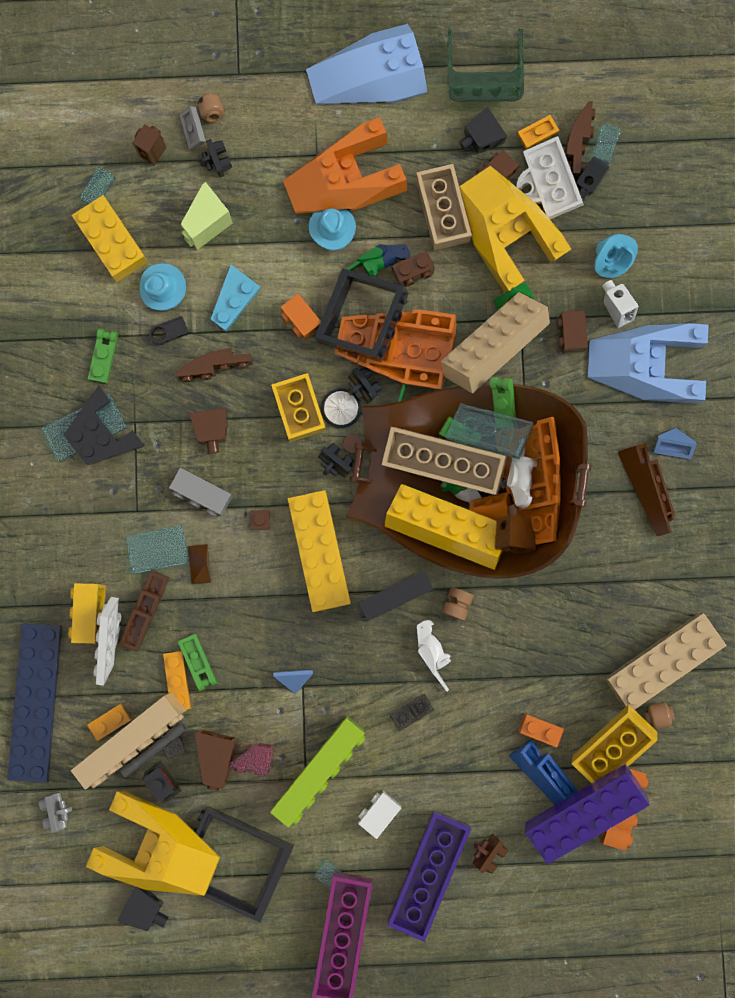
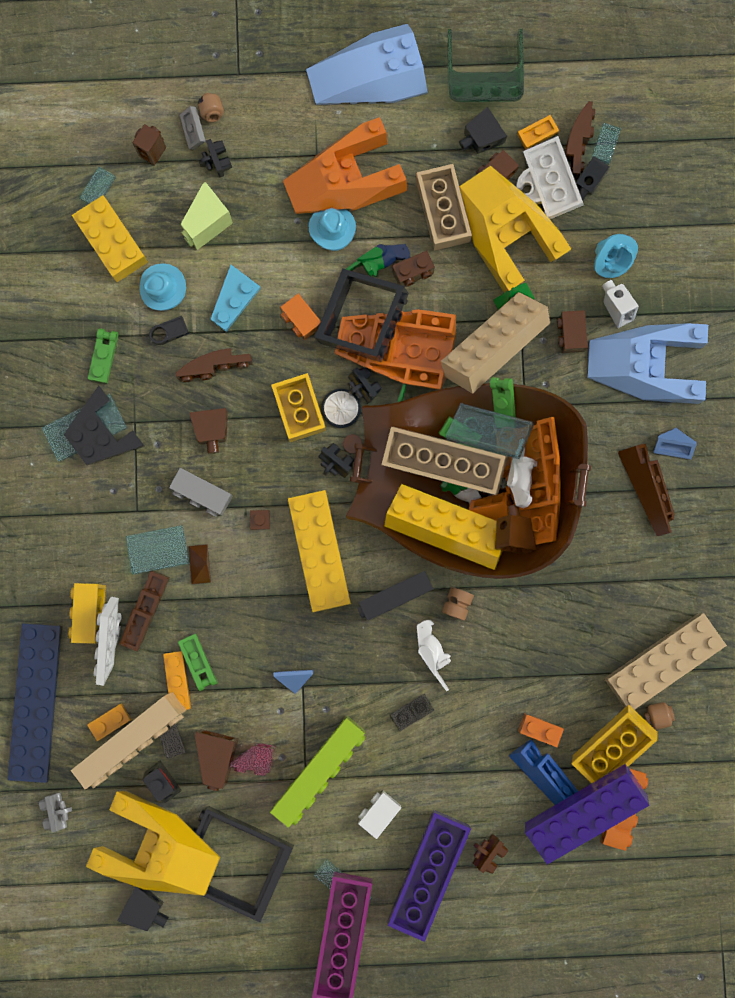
(136, 763): dark grey piece -> none

